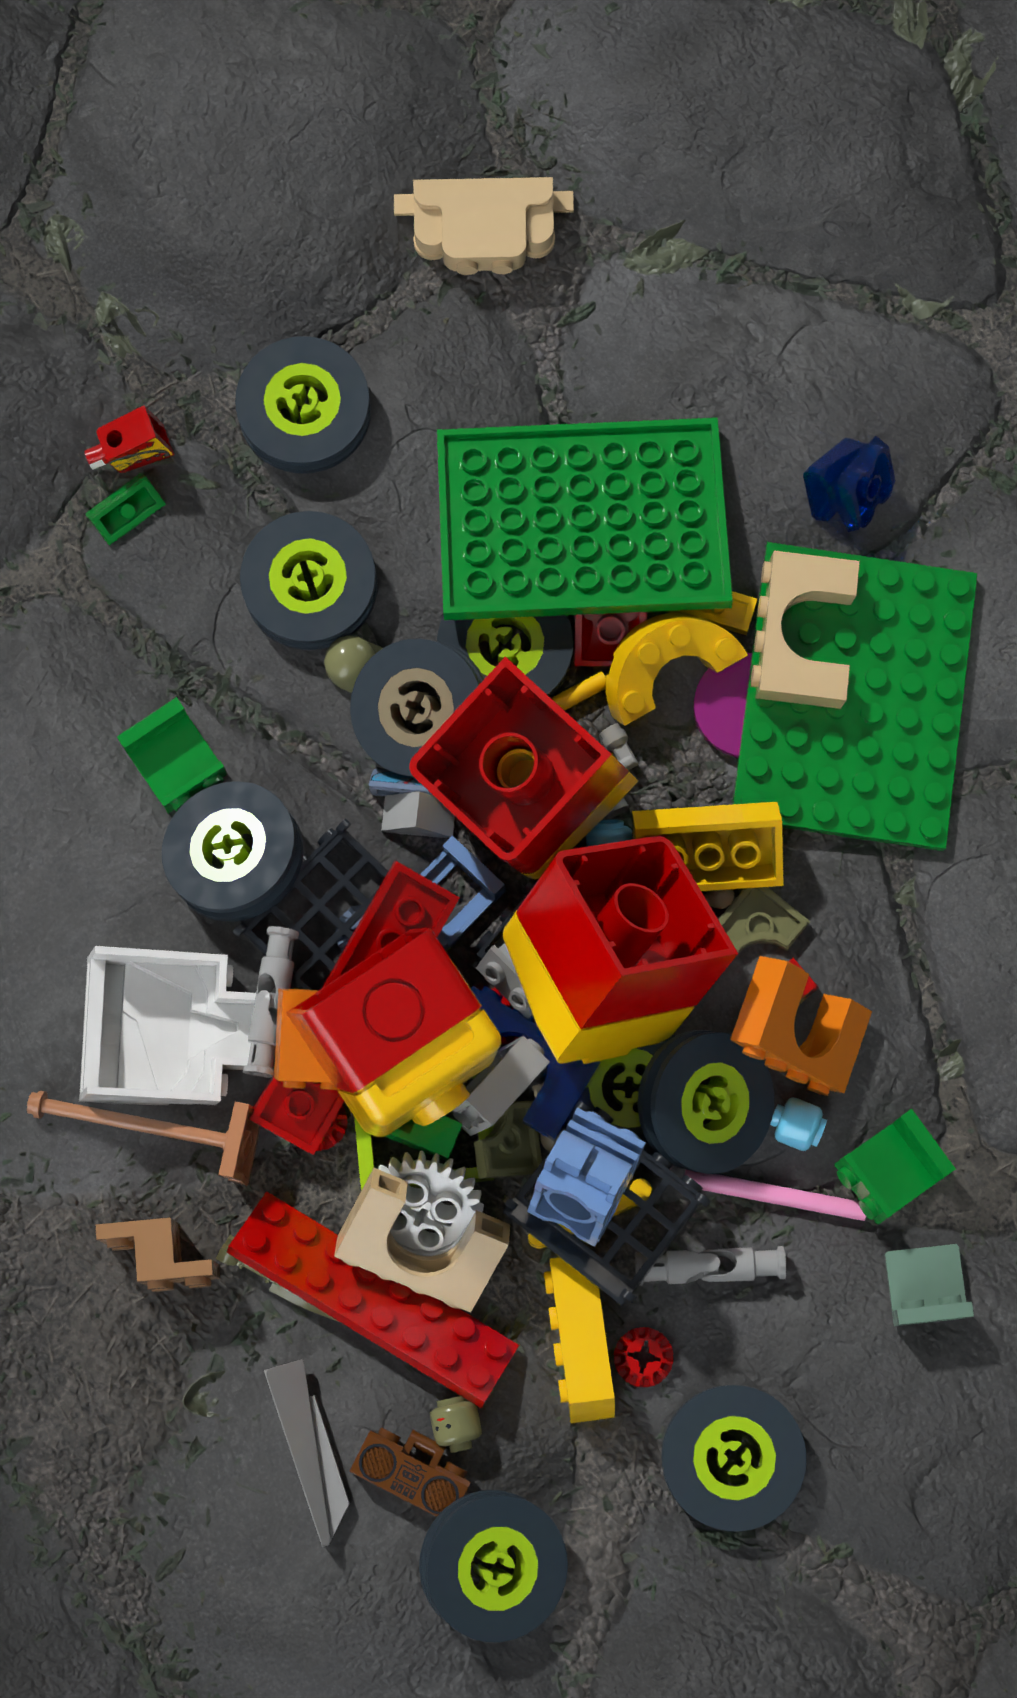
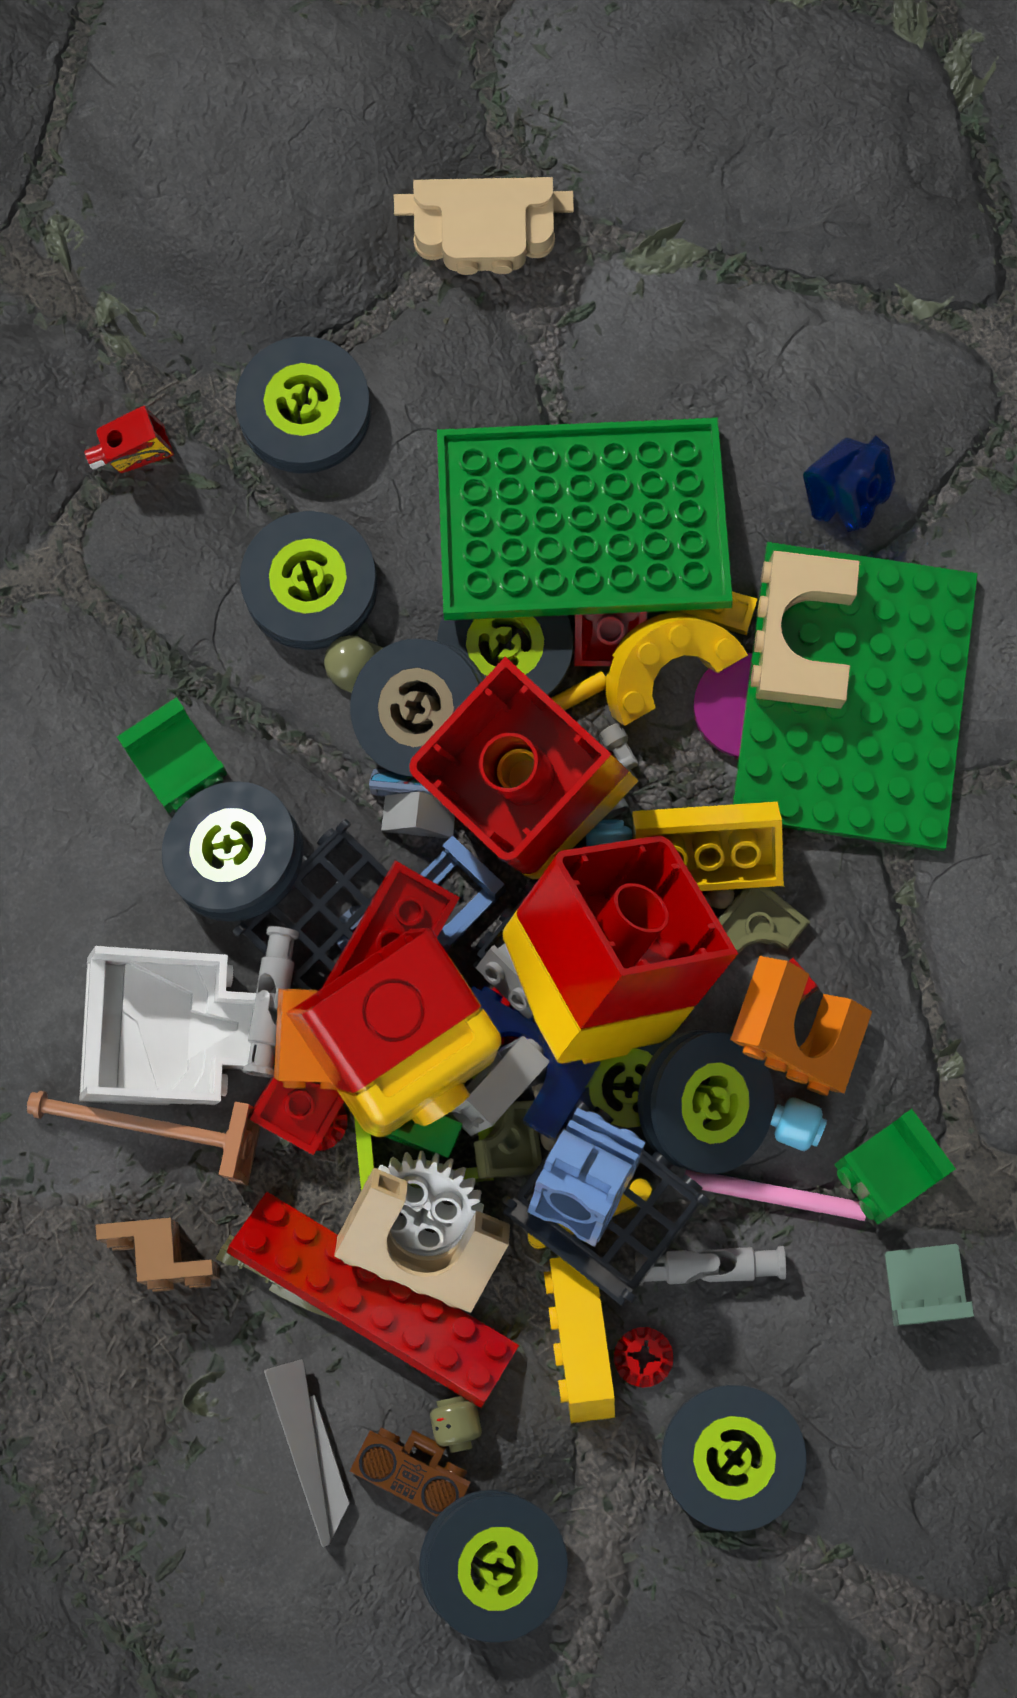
(125, 508): green slope -> none

